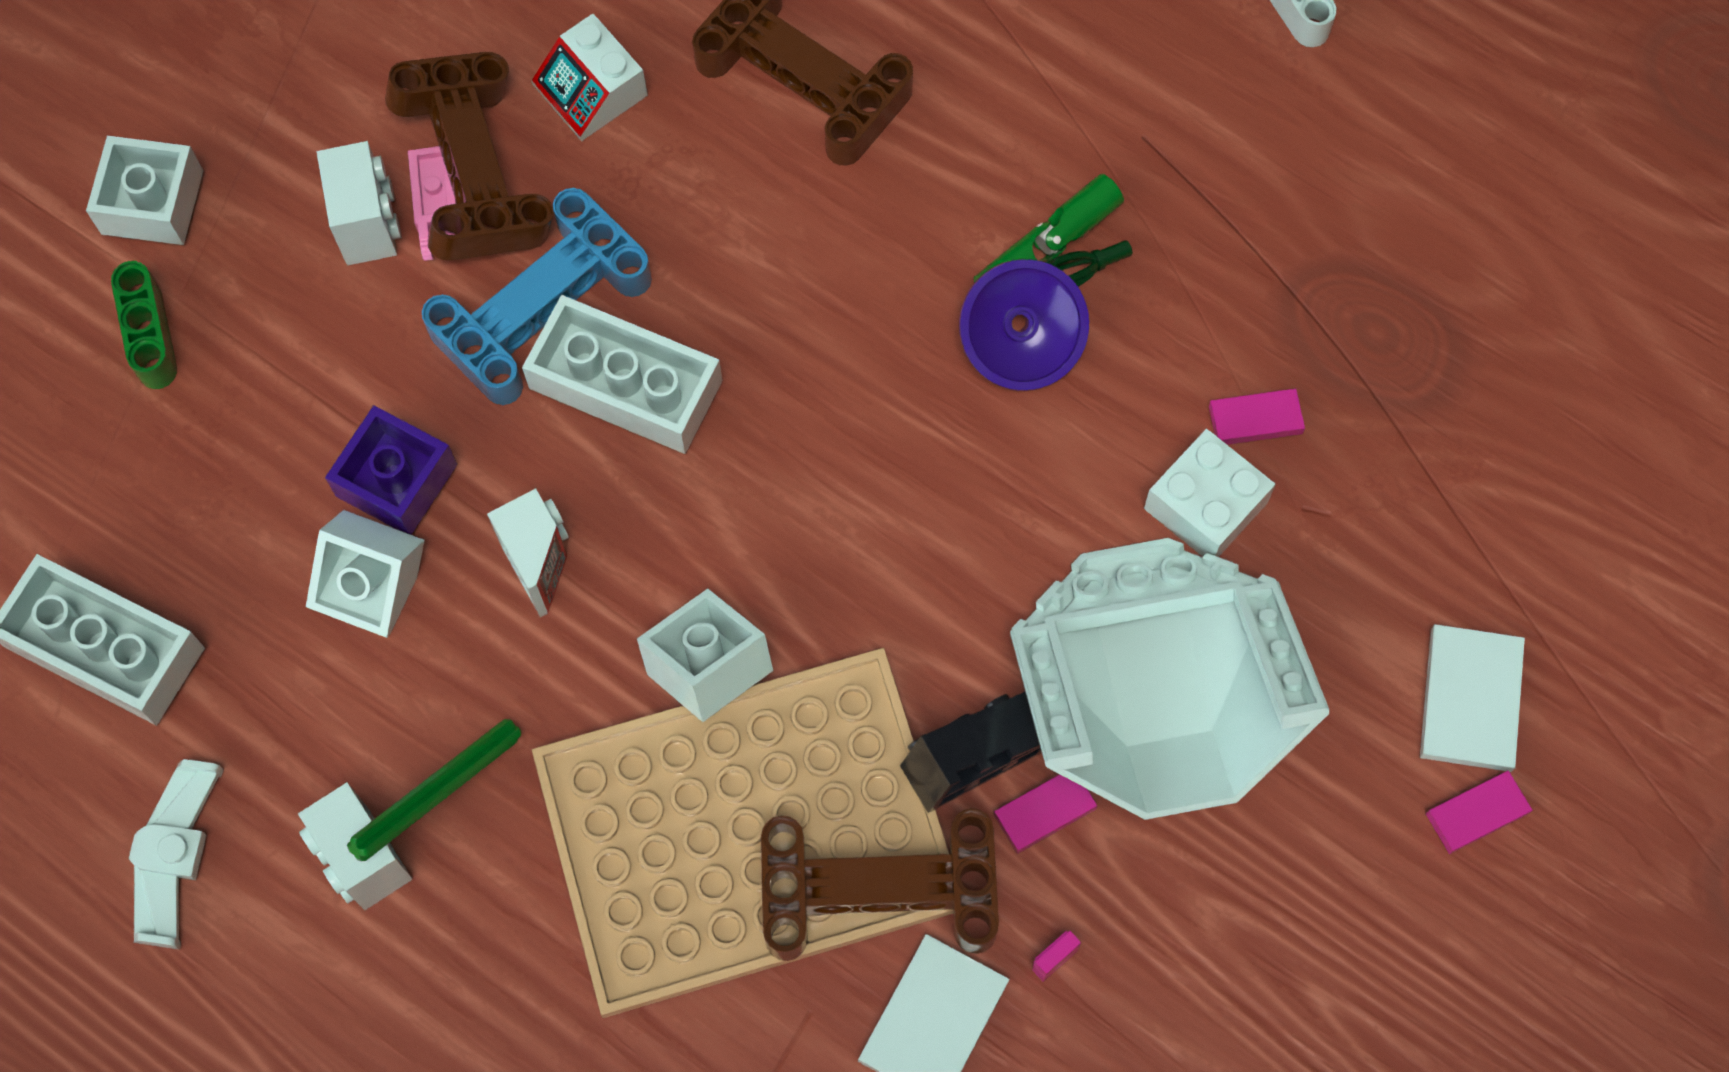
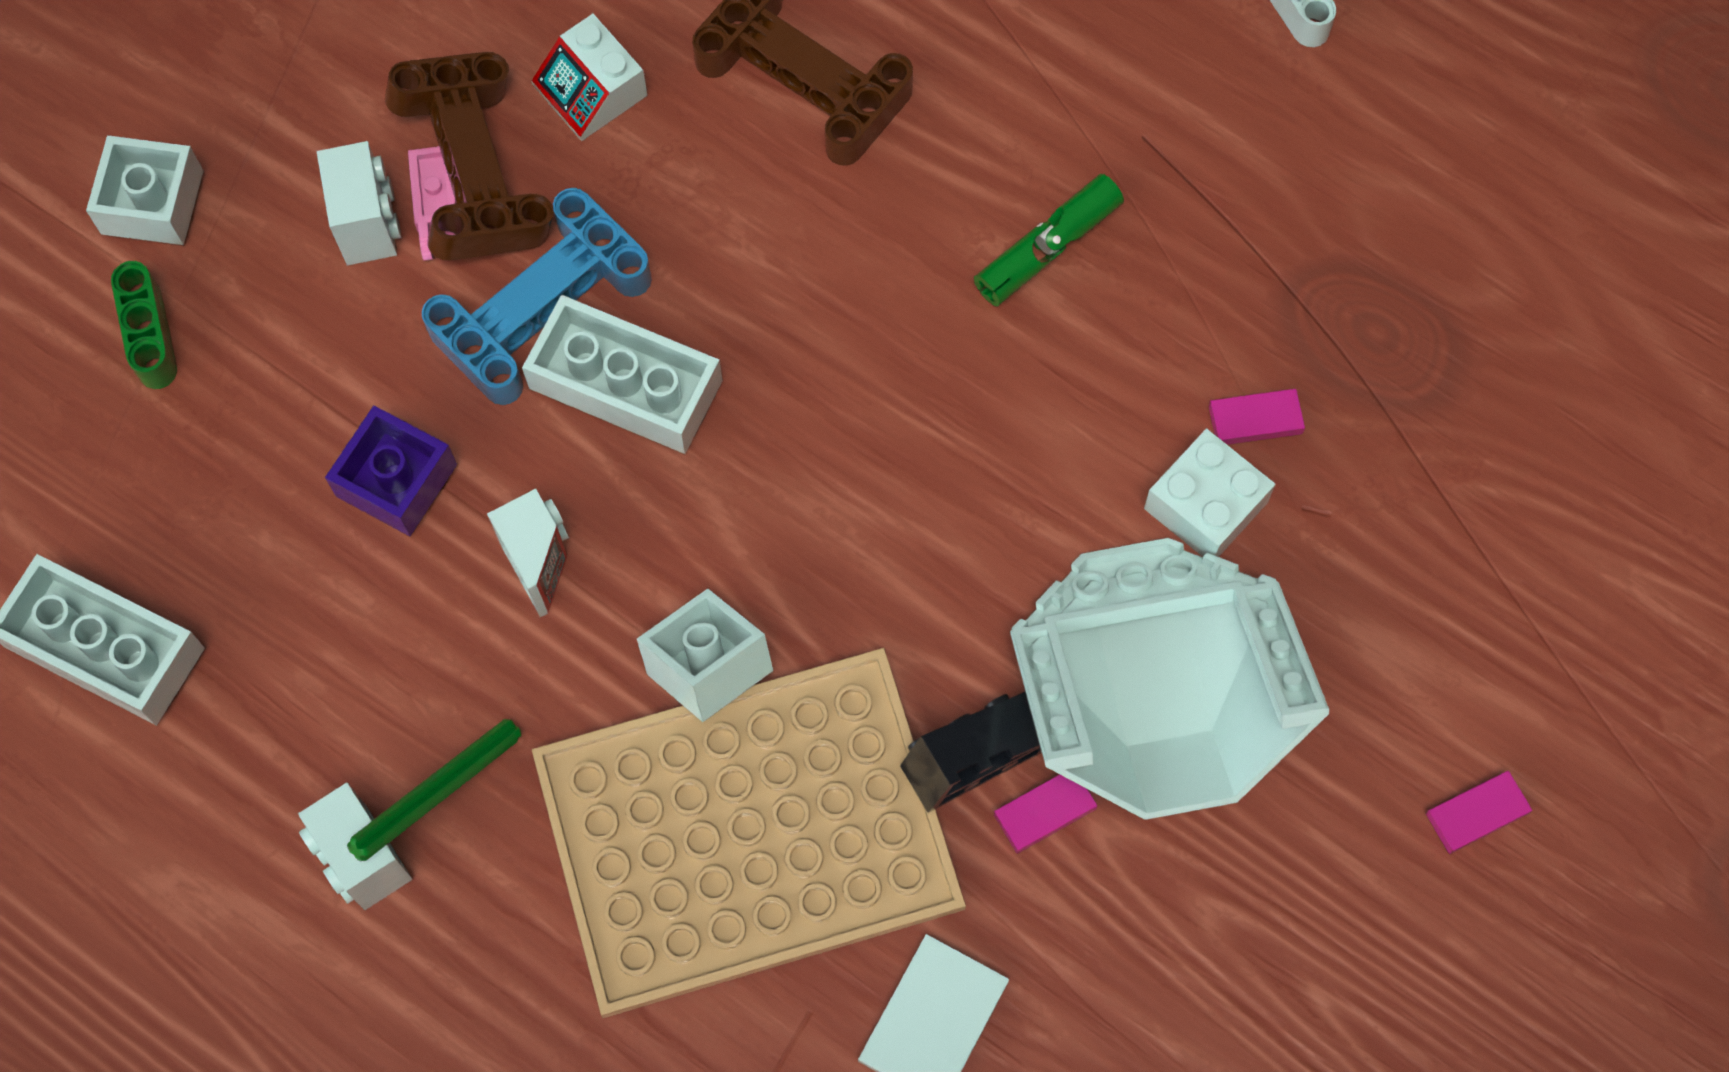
(169, 851): light aqua plate -> none
(363, 572): light aqua slope -> none
(879, 884): reddish brown beam -> none
(1053, 328): dark purple dish -> none
(1056, 955): dark pink tile -> none
(1098, 258): dark green piece -> none
(1472, 698): light aqua tile -> none

